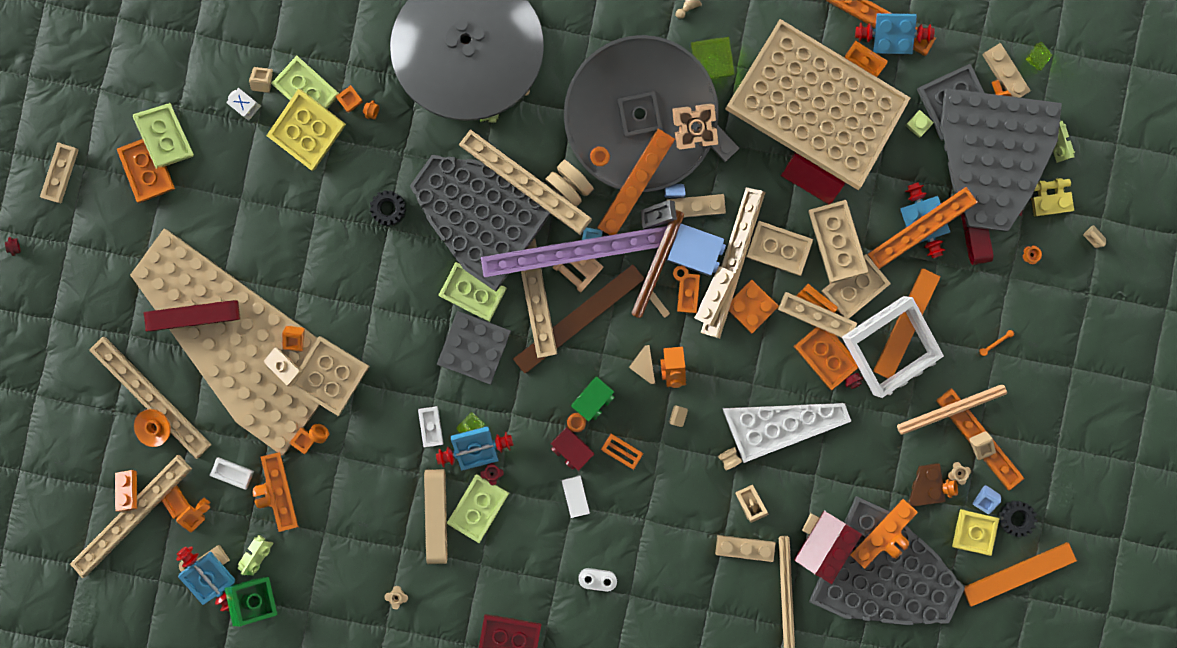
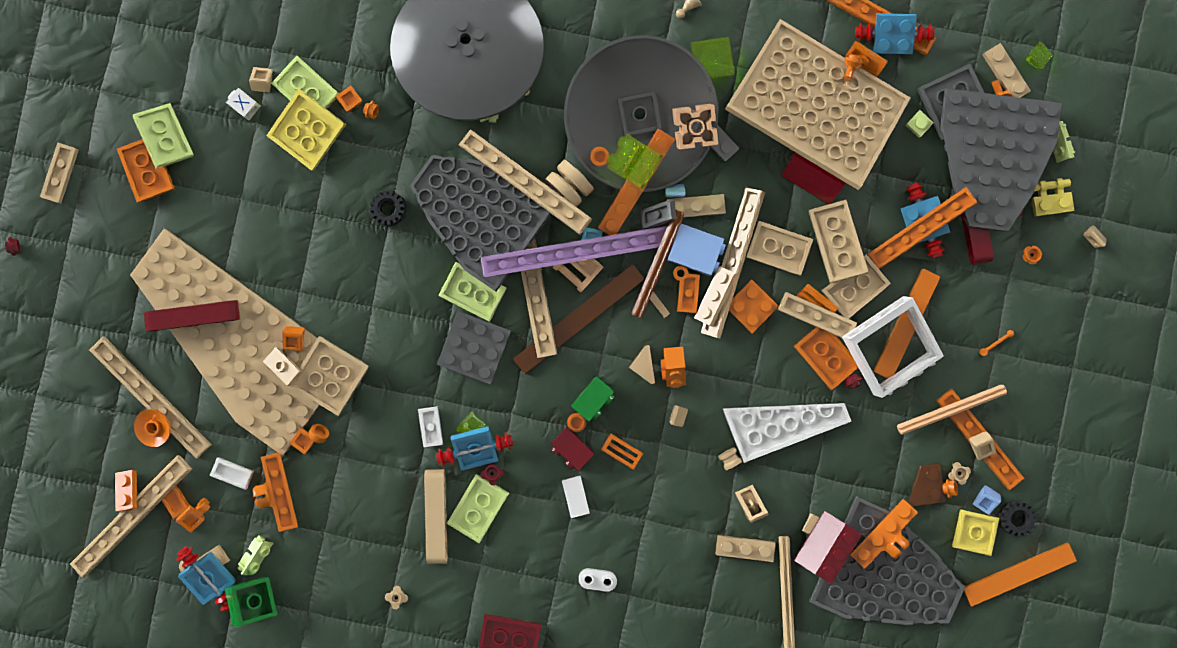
(633, 161): none -> clear neon green plate
(852, 62): none -> orange plate

